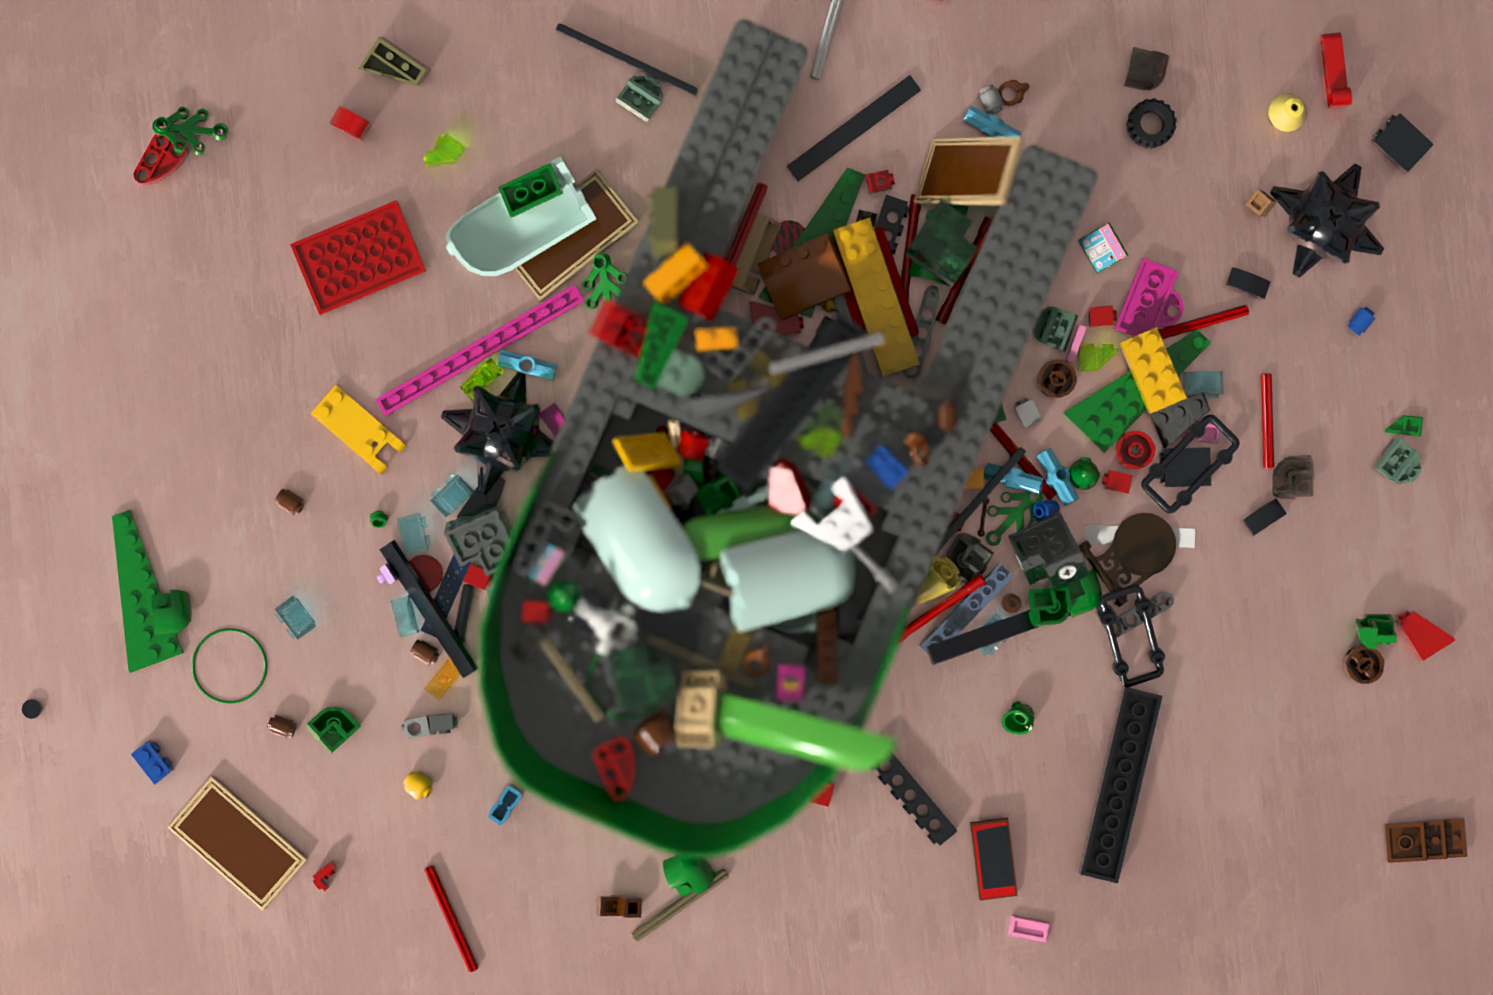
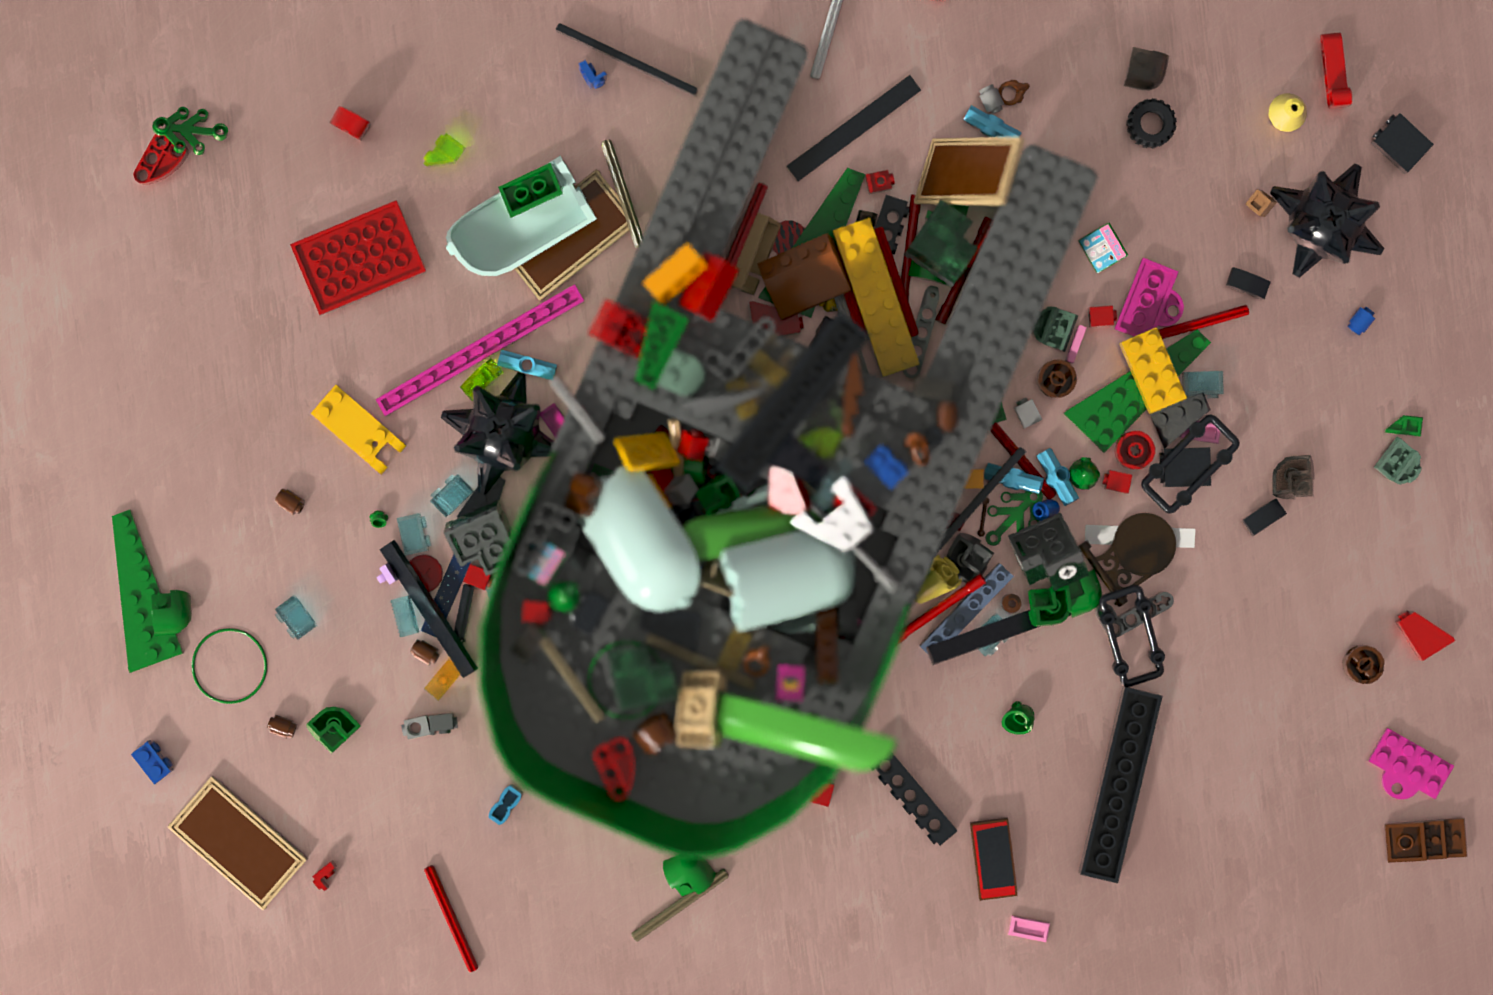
(31, 708): black tile -> none
(393, 62): olive wedge -> none
(418, 785): yellow head -> none
(577, 409): none -> light grey axle
(583, 494): none -> reddish brown brick
(589, 74): none -> blue bracket
(603, 622): white piece -> none
(605, 285): green plant -> none
(619, 906): reddish brown brick -> none
(622, 192): none -> dark tan axle
(641, 96): sand green slope -> none
(664, 221): olive wedge -> none
(716, 339): light orange brick -> none
(798, 460): none -> black wing
(827, 353): light grey axle -> none
(1094, 358): clear neon green slope -> none
(1267, 420): red axle -> none
(1376, 629): green brick -> none
(1409, 765): none -> dark pink plate

